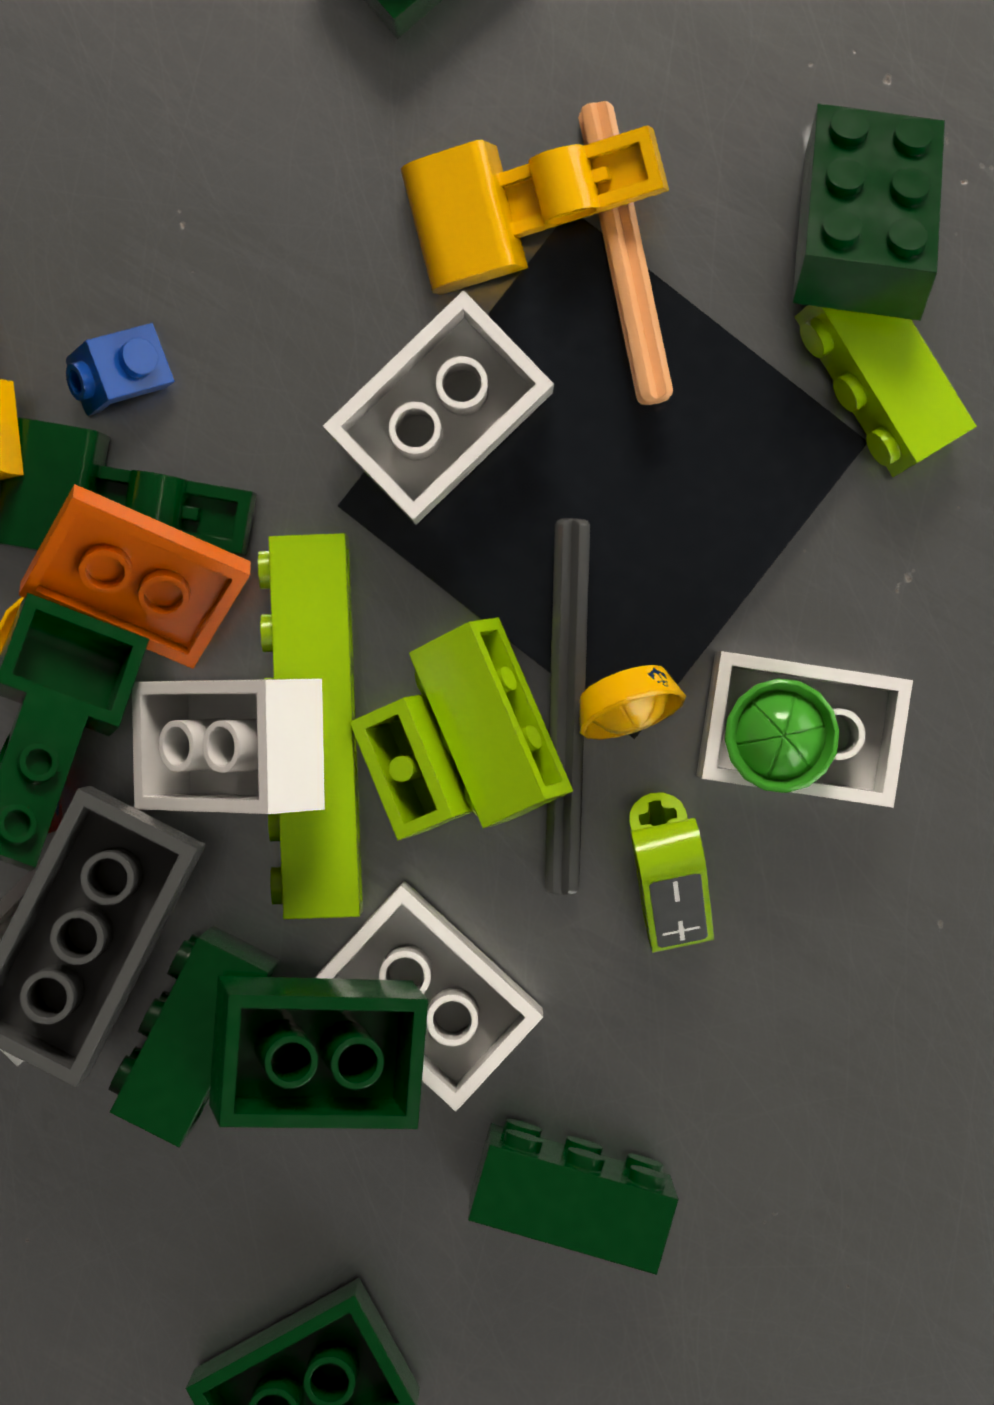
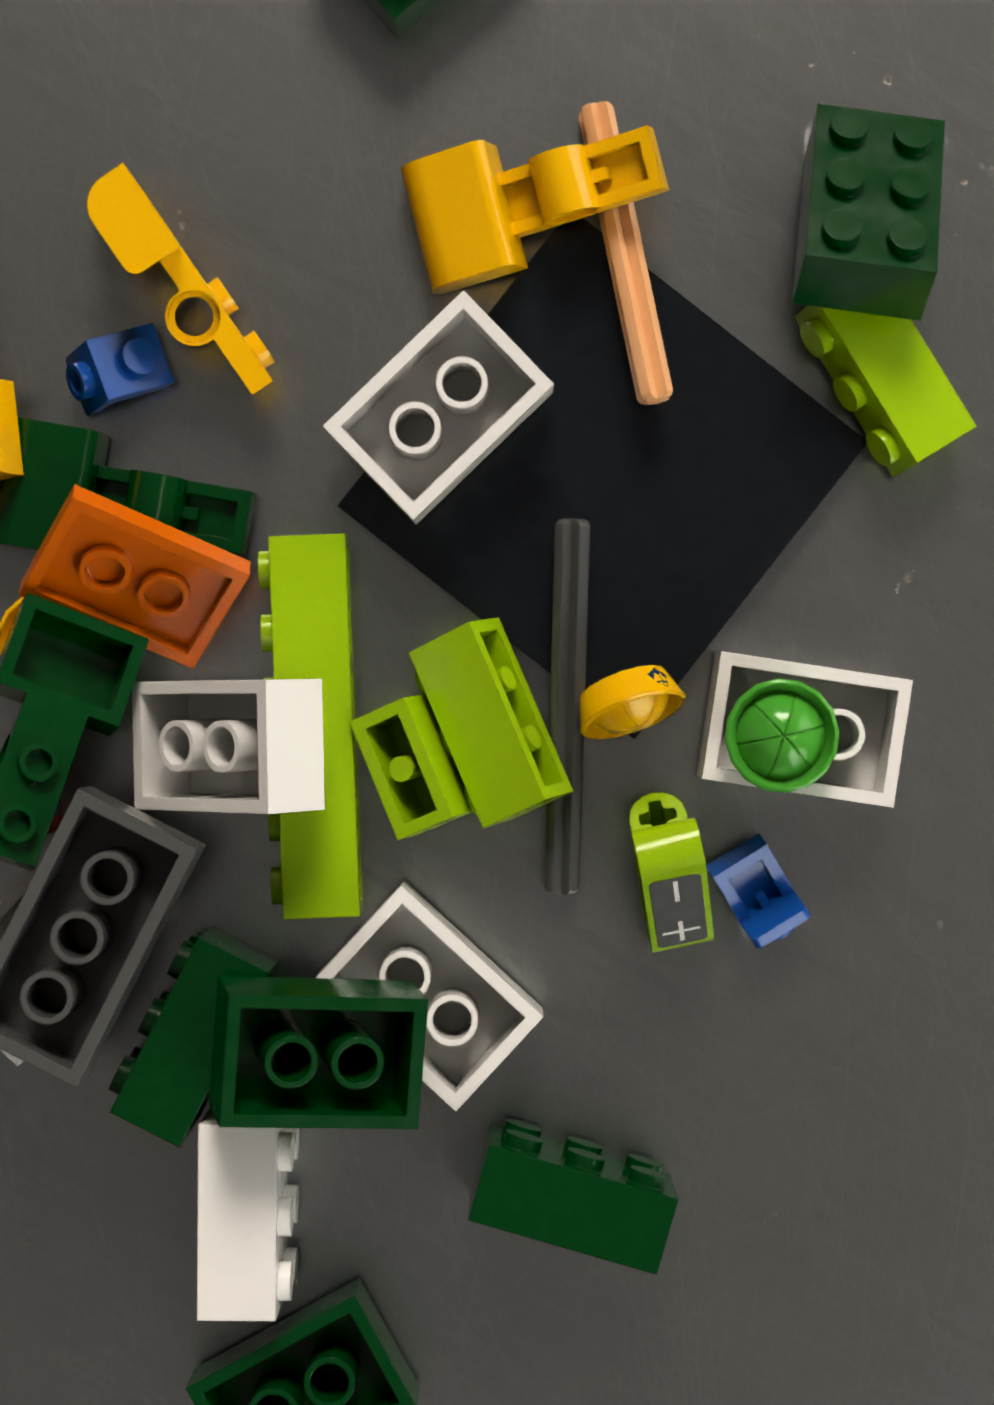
(143, 240): none -> yellow plate
(245, 1221): none -> white brick
(758, 892): none -> blue bracket

